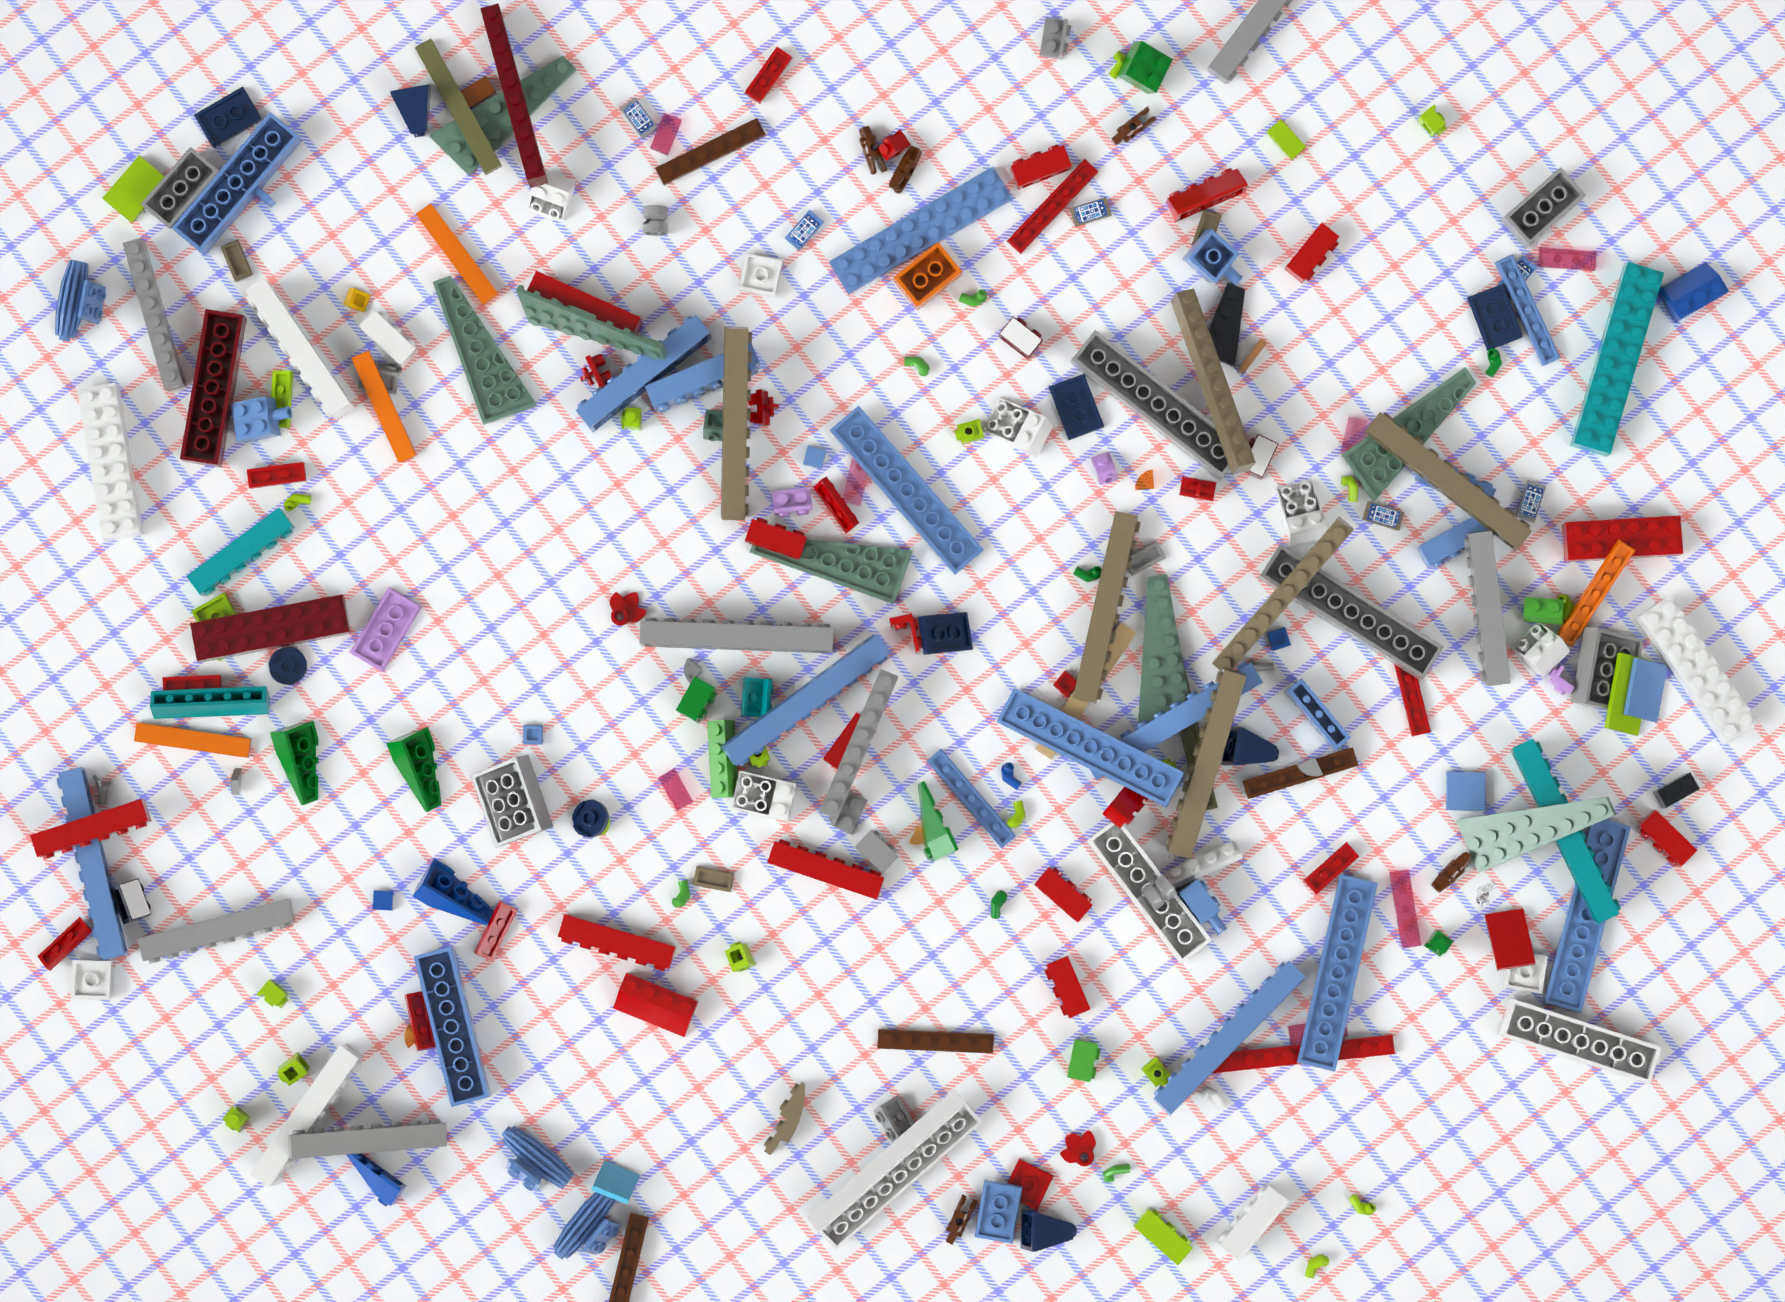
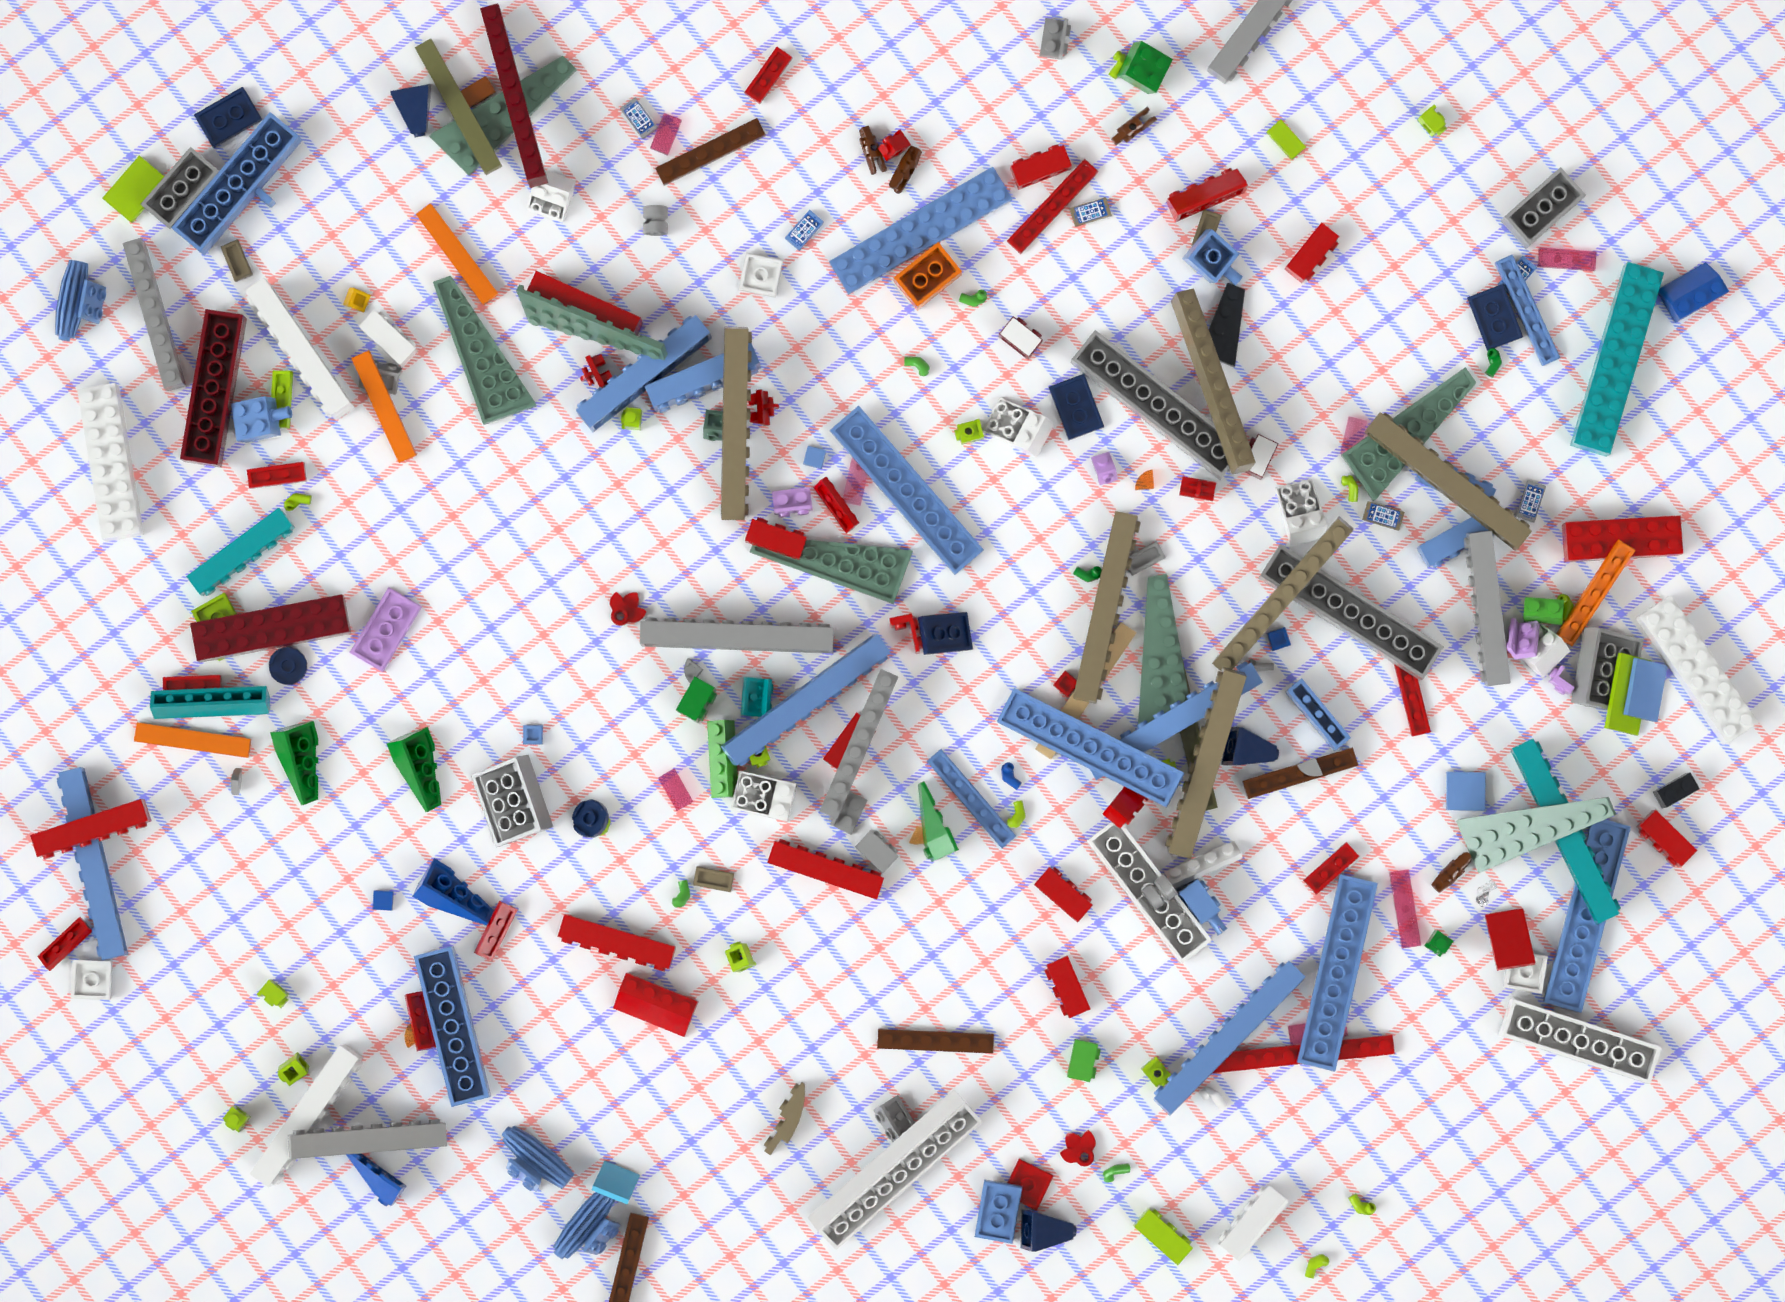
(101, 789): light grey bar -> none
(131, 901): brick -> none
(215, 930): light grey brick -> none
(957, 1229): reddish brown hinge -> none
(997, 902): green arm -> none
(1252, 356): medium nougat tile -> none
(1523, 639): none -> lavender bracket

